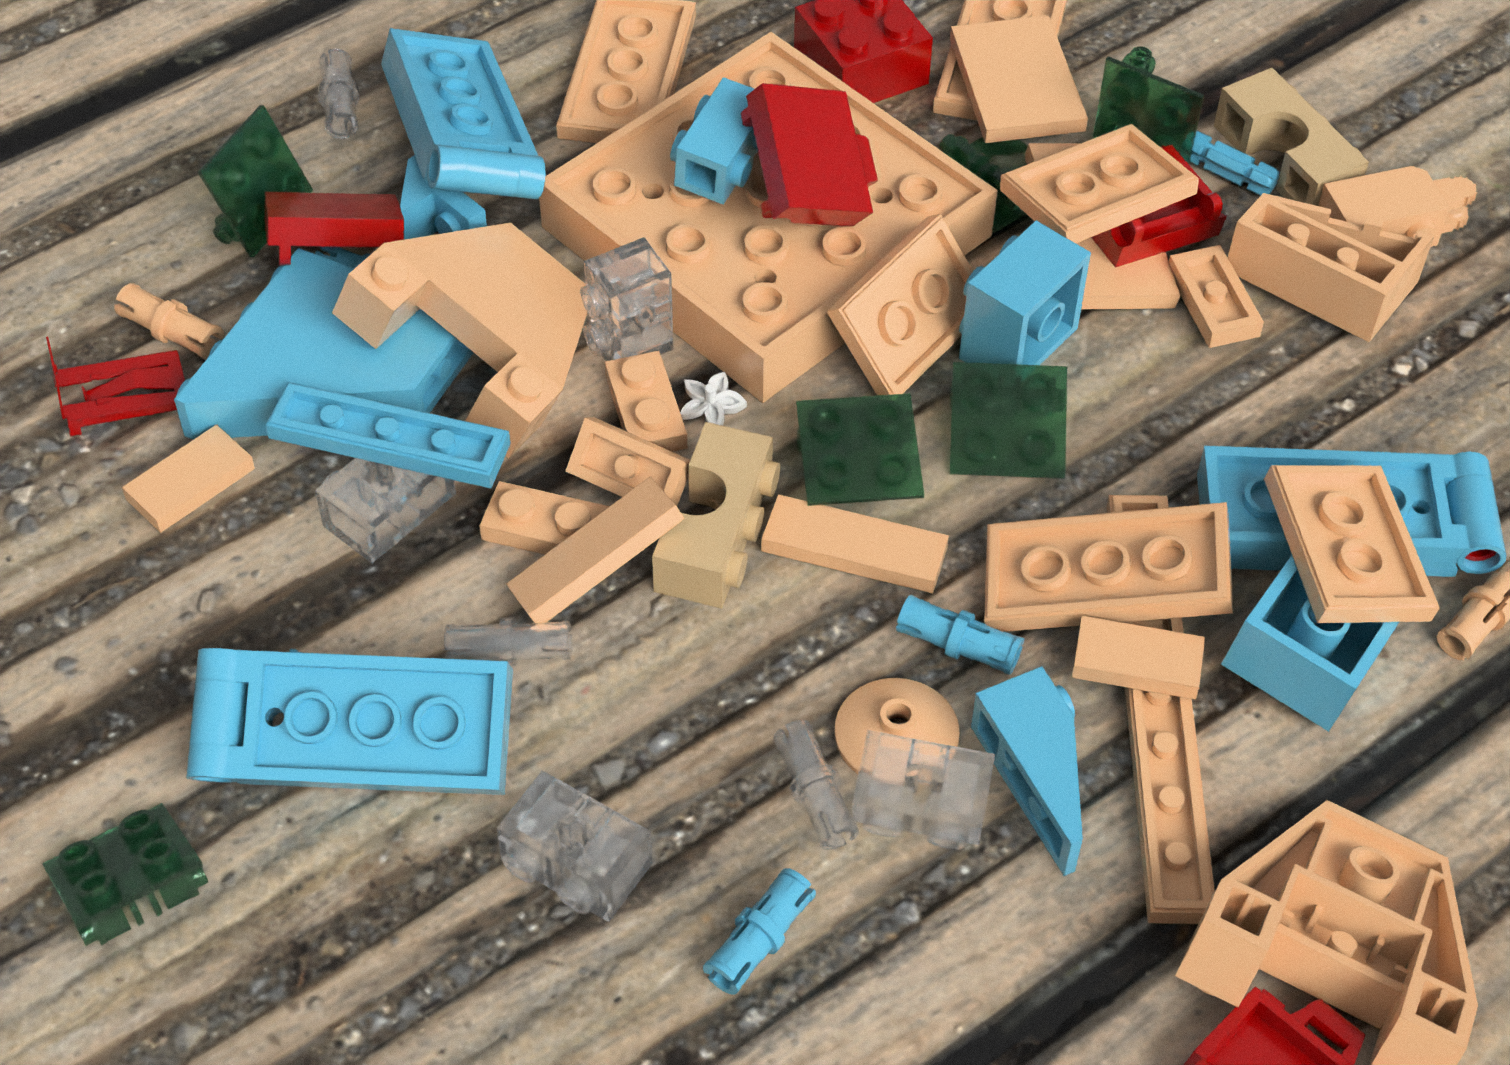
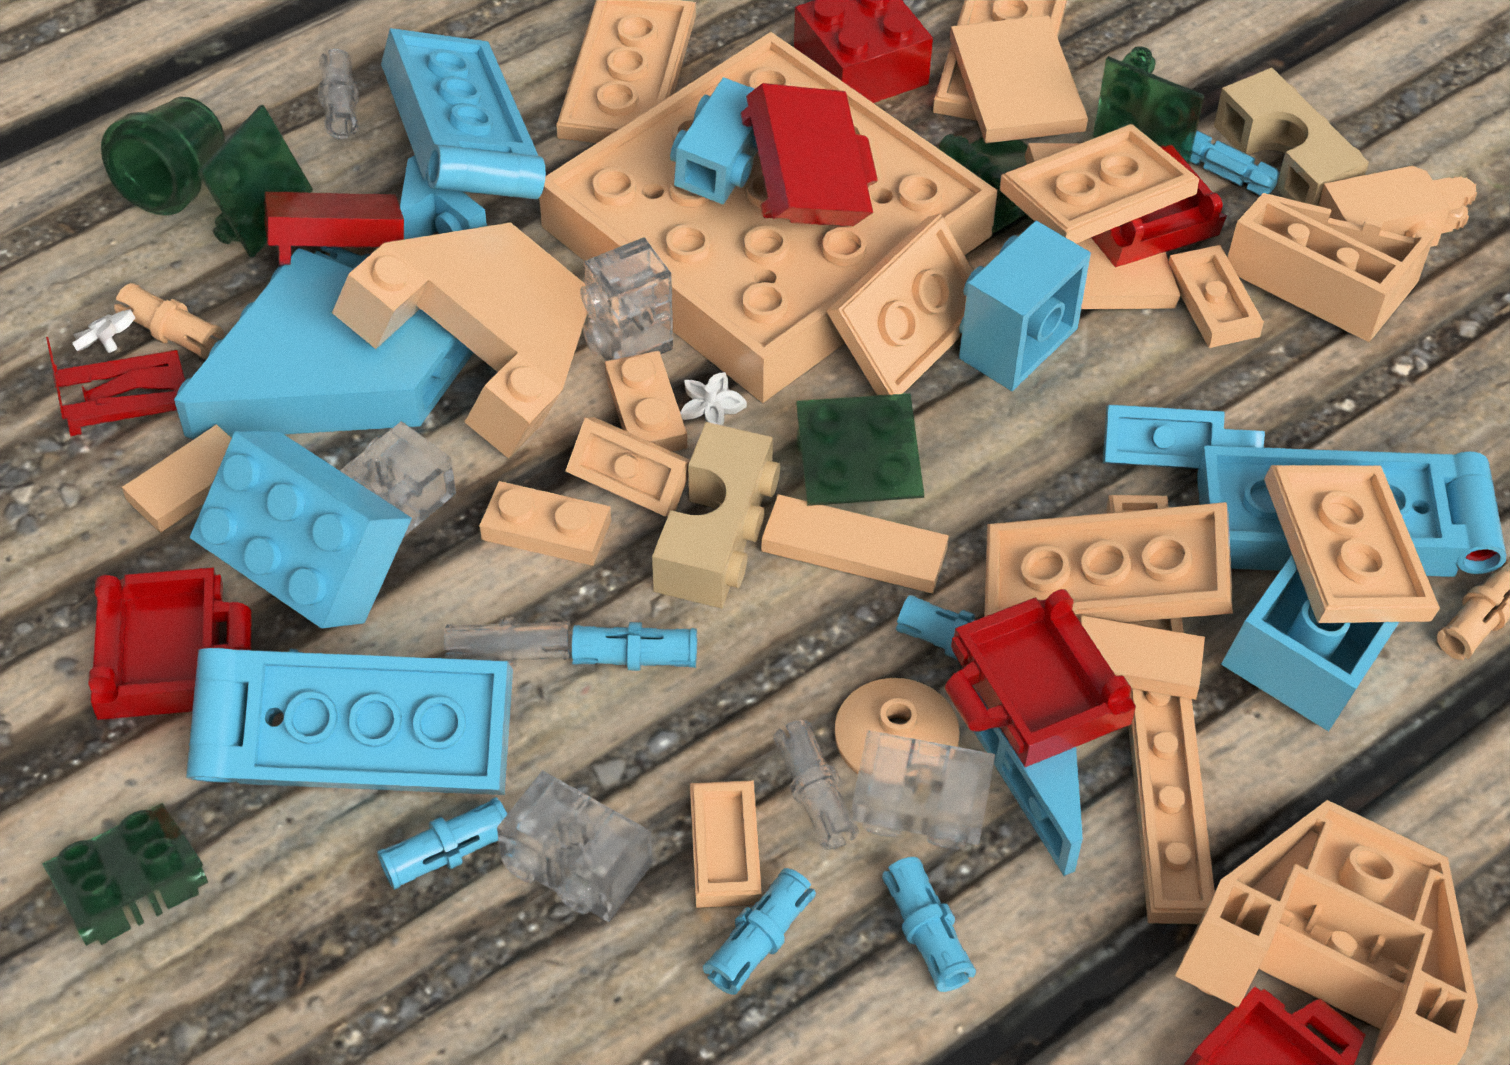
(104, 330): none -> white plant
(152, 637): none -> red piece
(158, 154): none -> clear green piece
(300, 528): none -> medium azure brick
(388, 434): medium azure tile -> none
(442, 843): none -> medium azure pin
(595, 551): light nougat tile -> none
(634, 646): none -> medium azure pin
(725, 844): none -> light nougat tile
(928, 924): none -> medium azure pin
(1008, 420): clear green hinge -> none
(1037, 679): none -> red piece
(1168, 436): none -> medium azure plate

